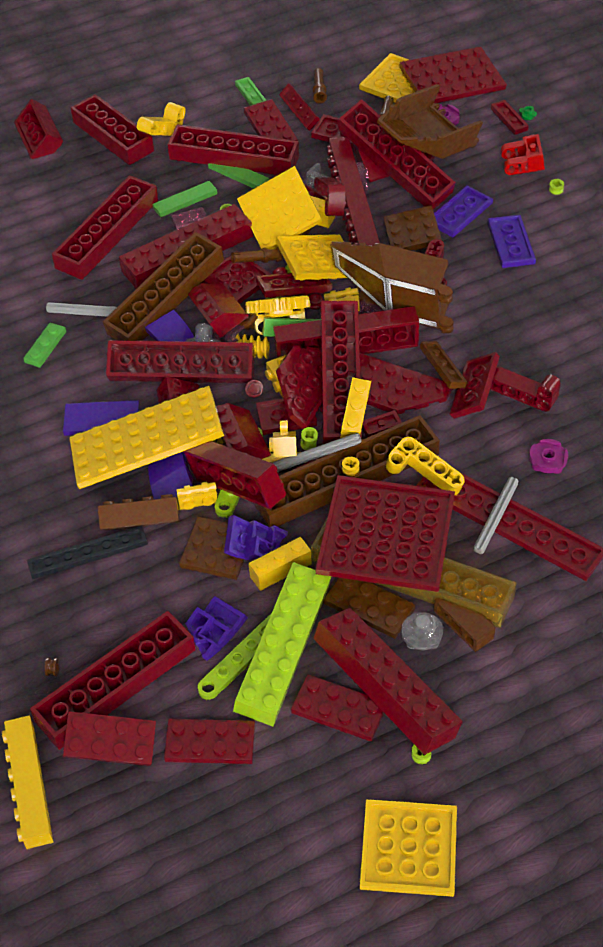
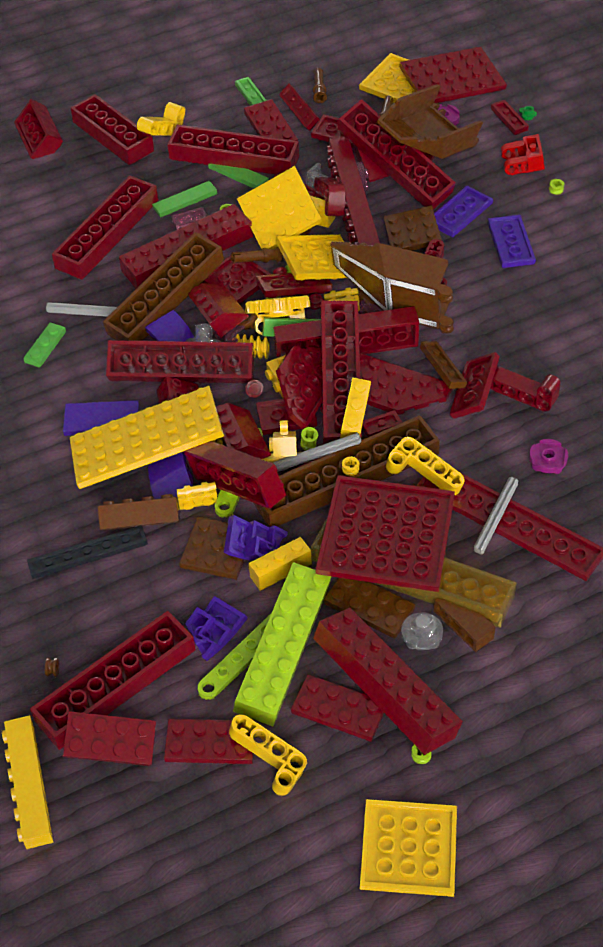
(264, 751): none -> yellow beam

